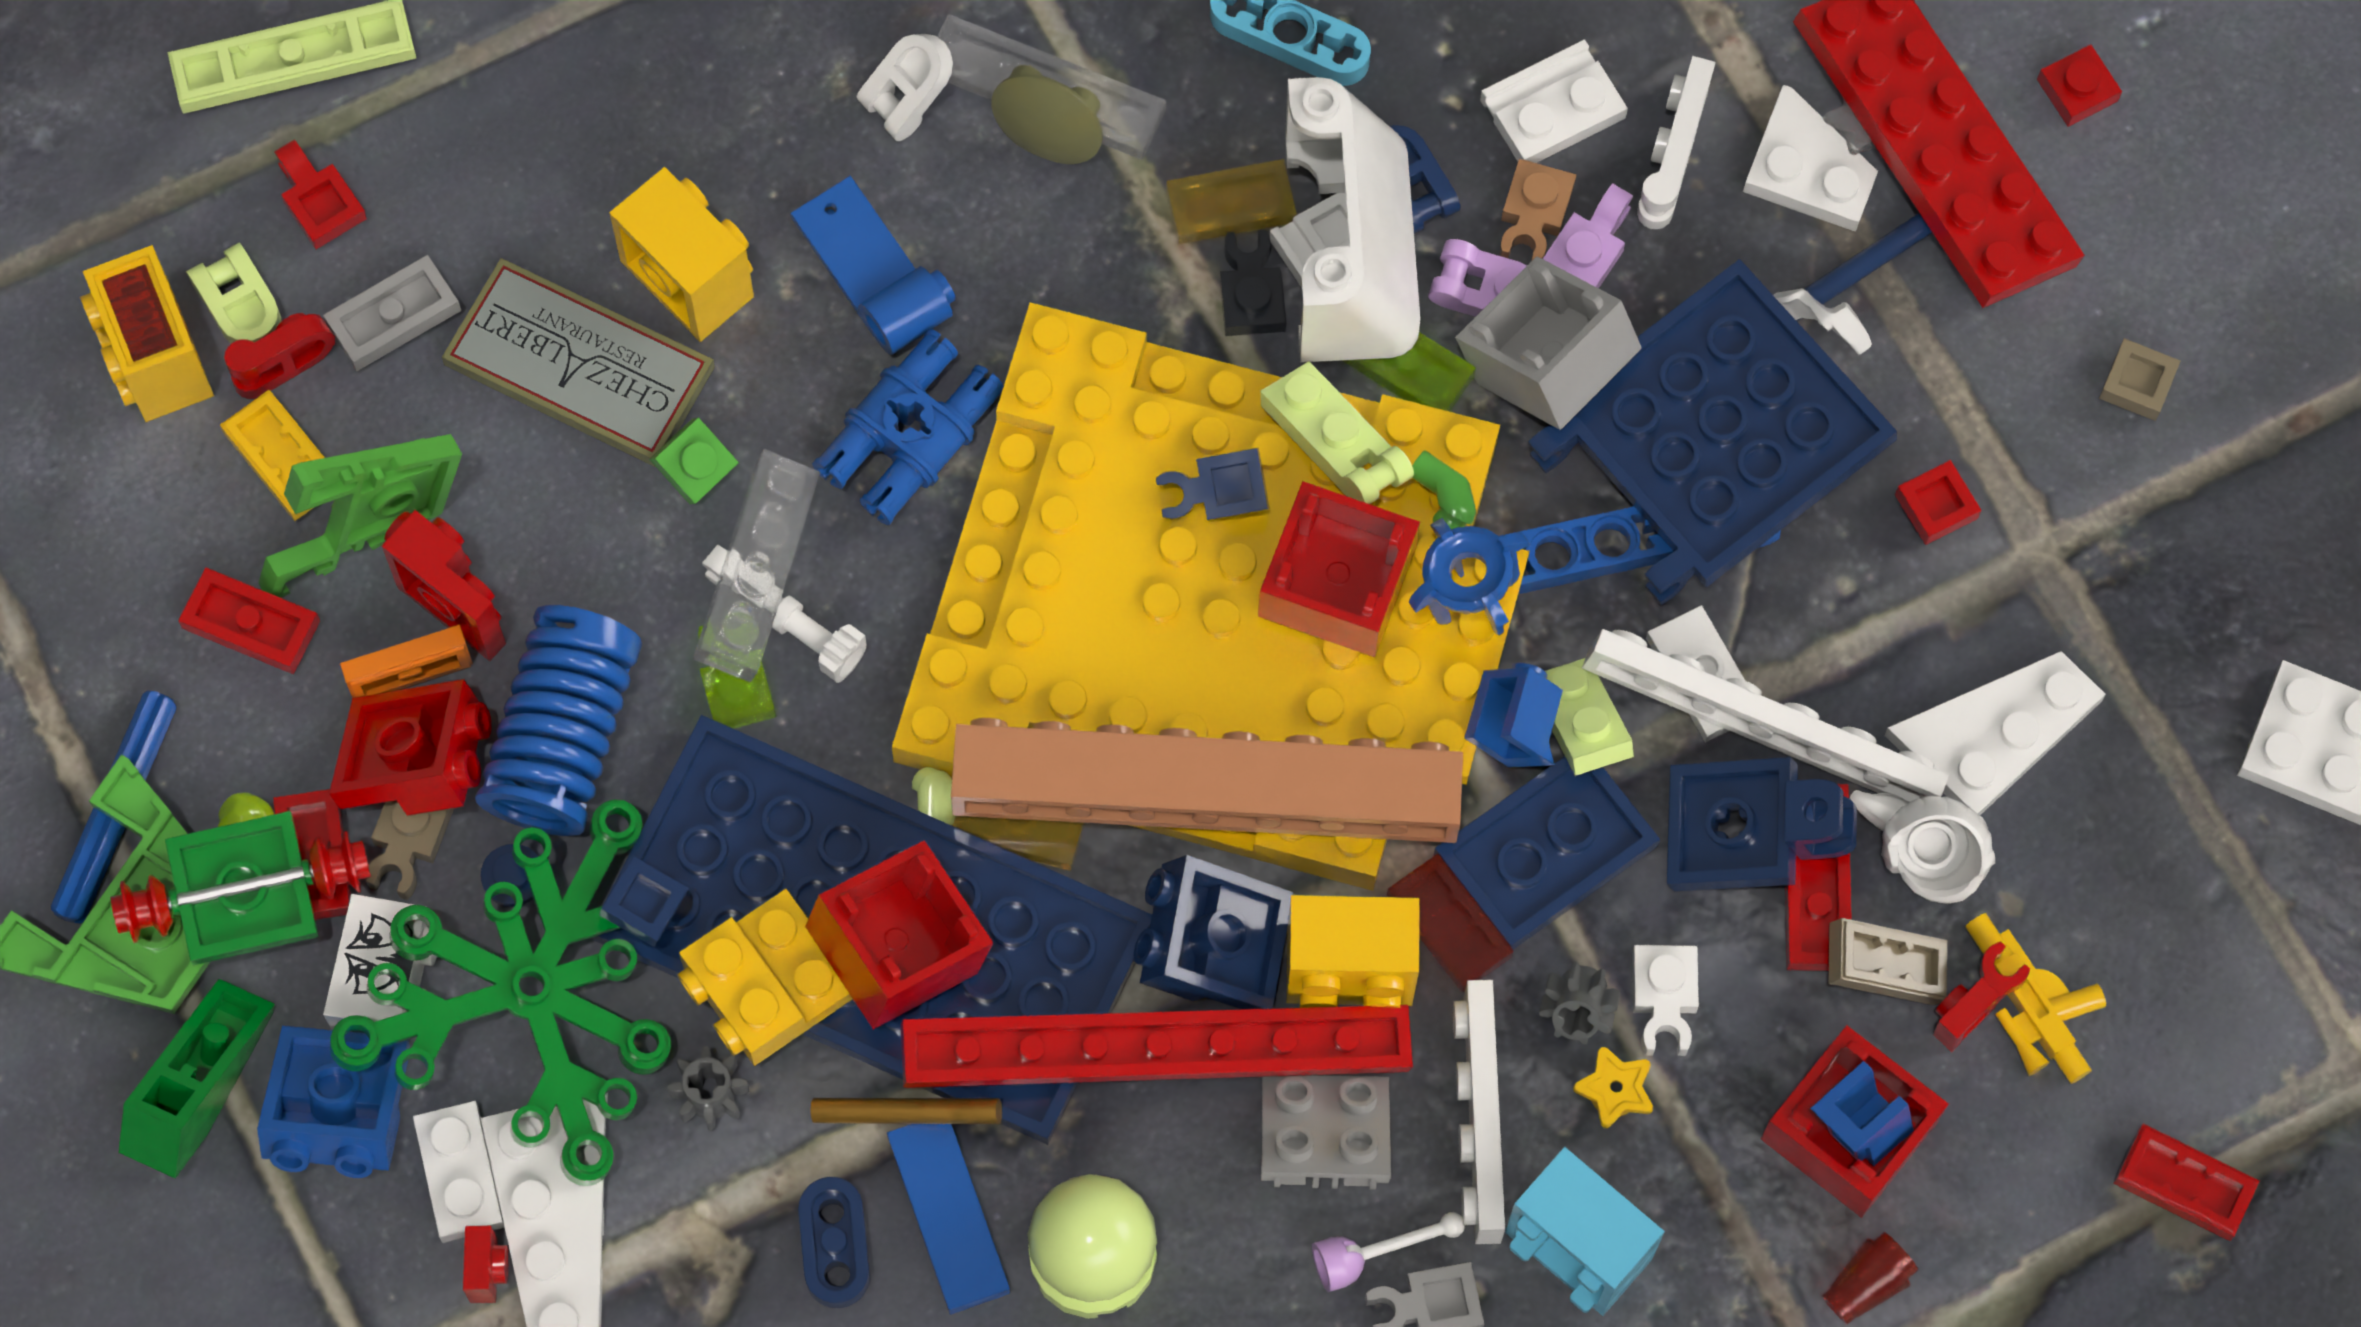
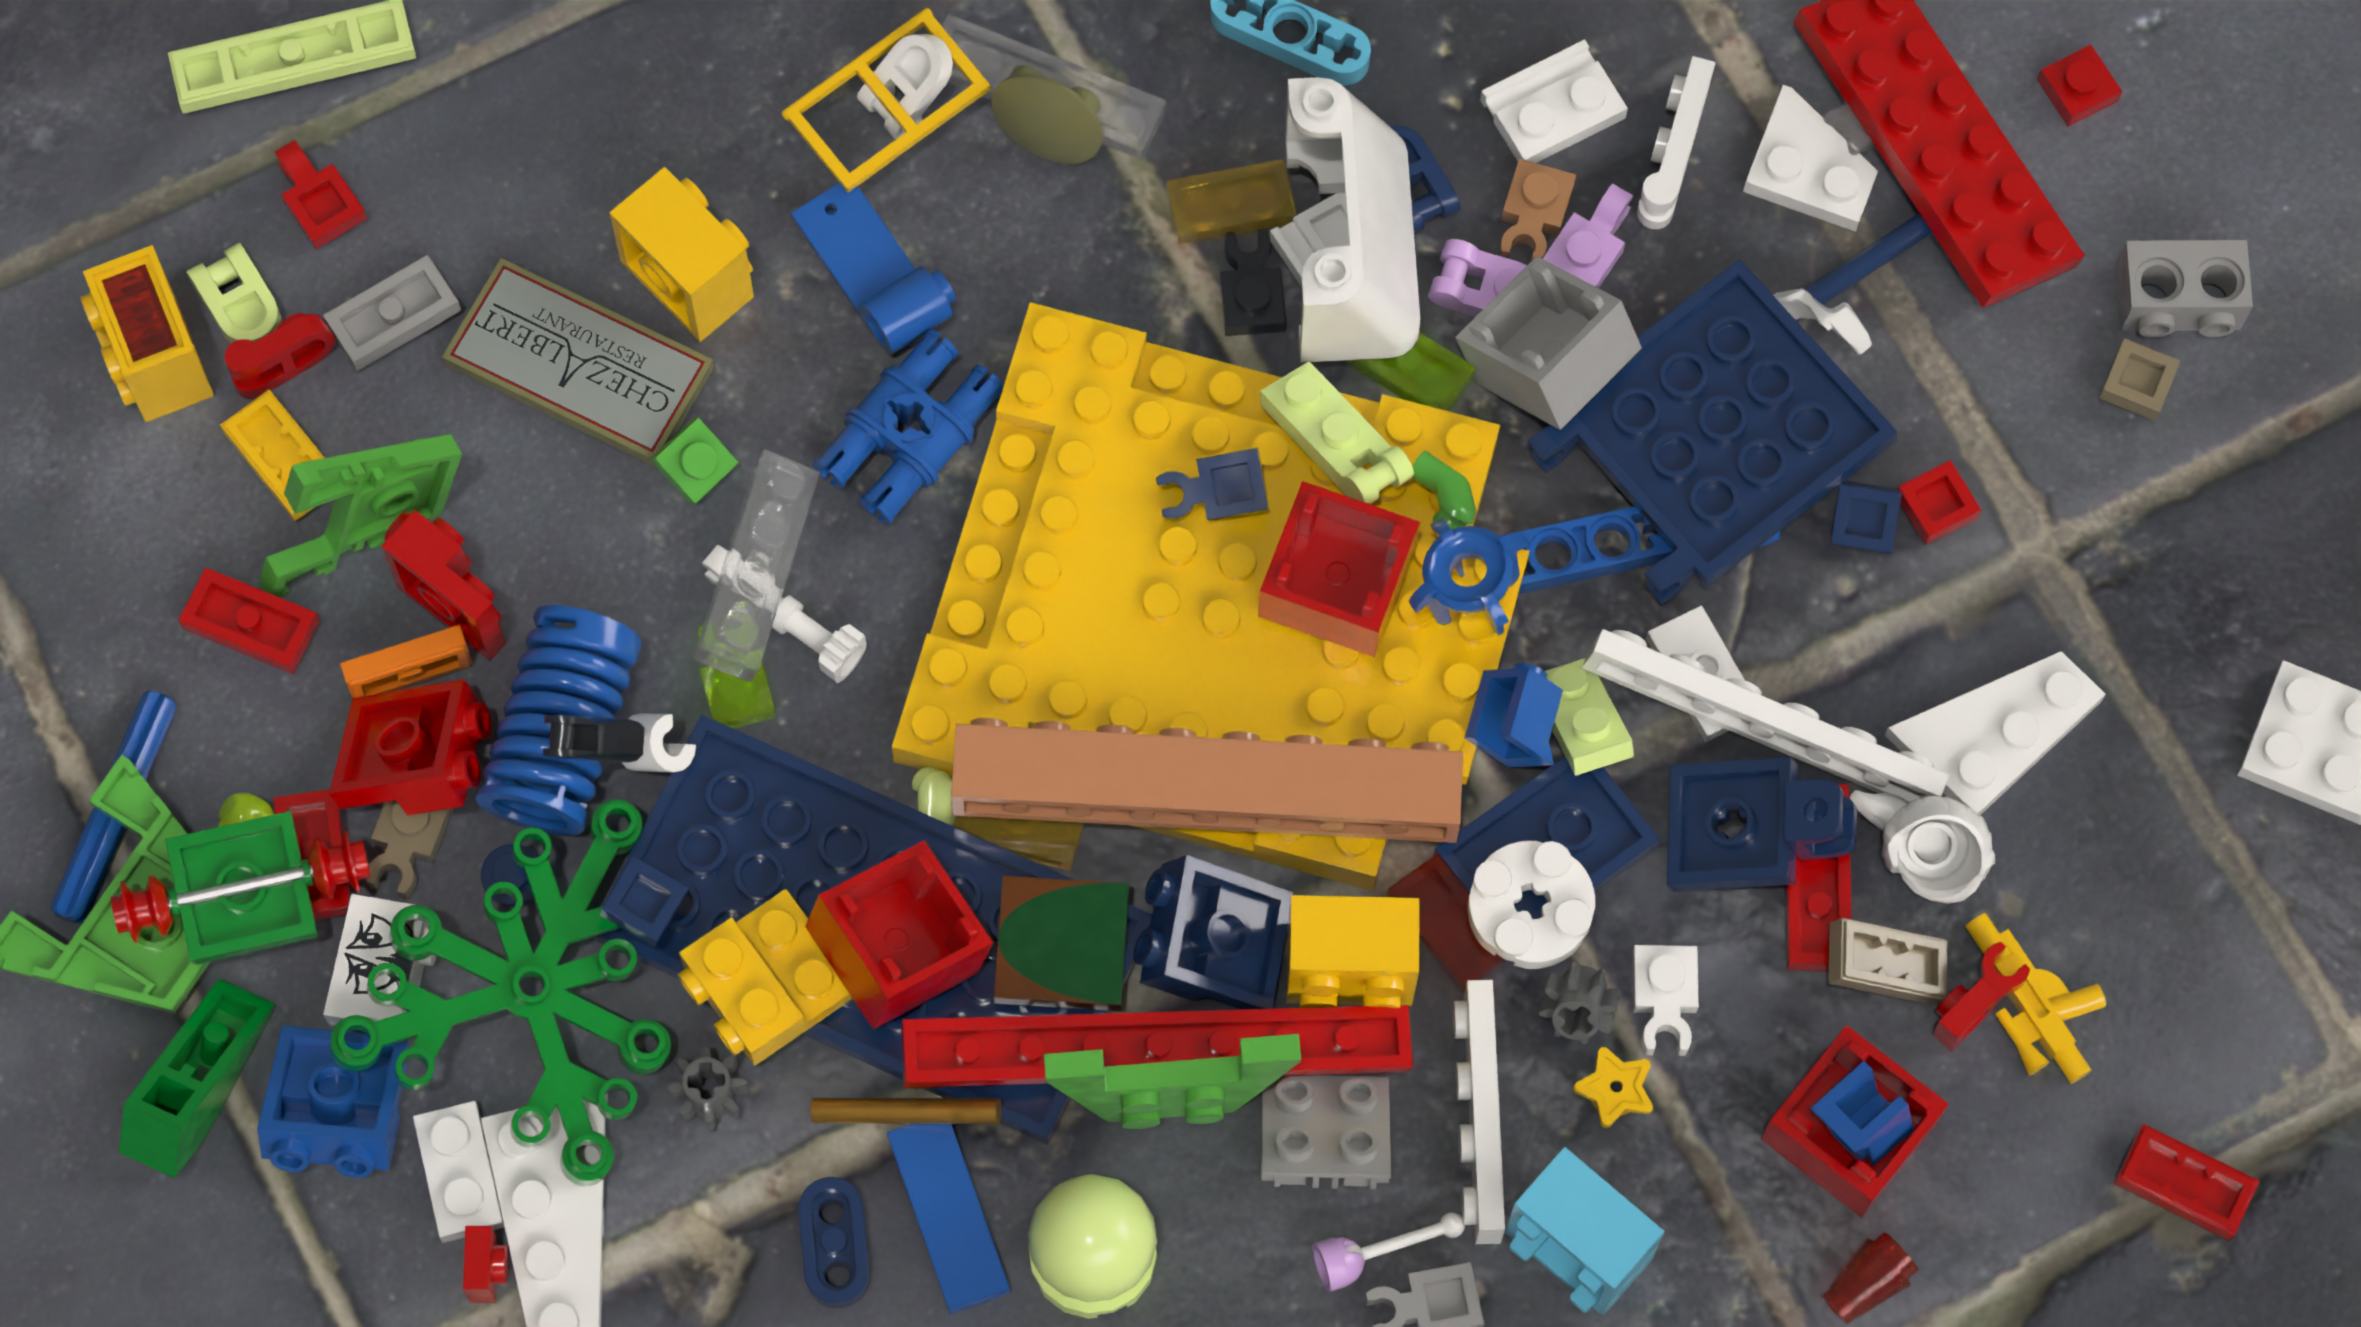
(632, 741): none -> black piece
(913, 131): none -> yellow window
(1061, 943): none -> dark green tile
(1173, 1088): none -> bright green wing
(1516, 936): none -> white plate
(1866, 516): none -> dark blue plate
(2180, 271): none -> light grey brick

